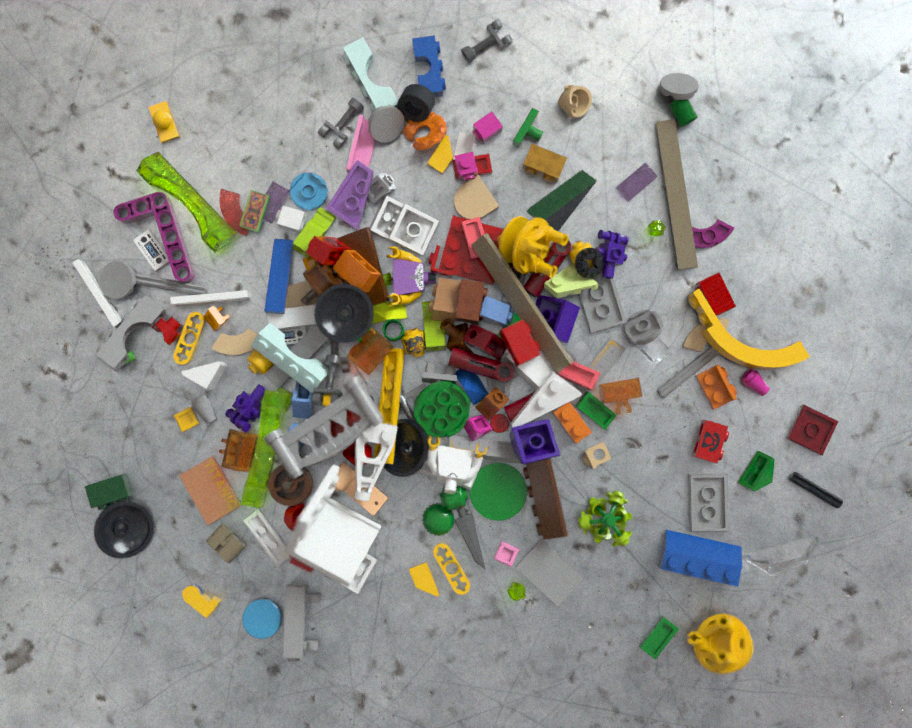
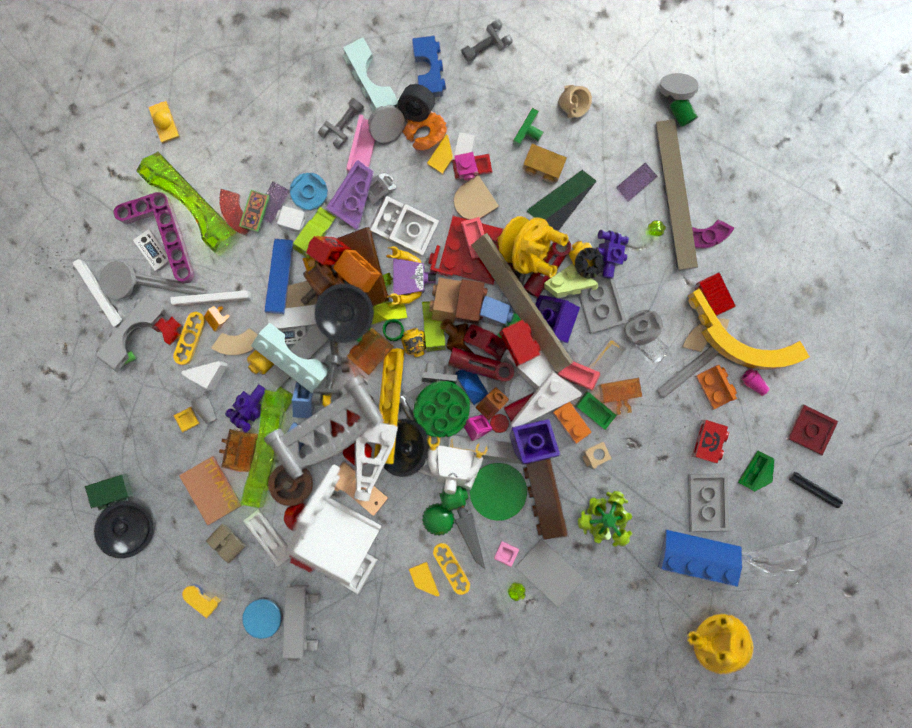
(487, 127): dark pink brick -> none
(658, 637): green tile -> none

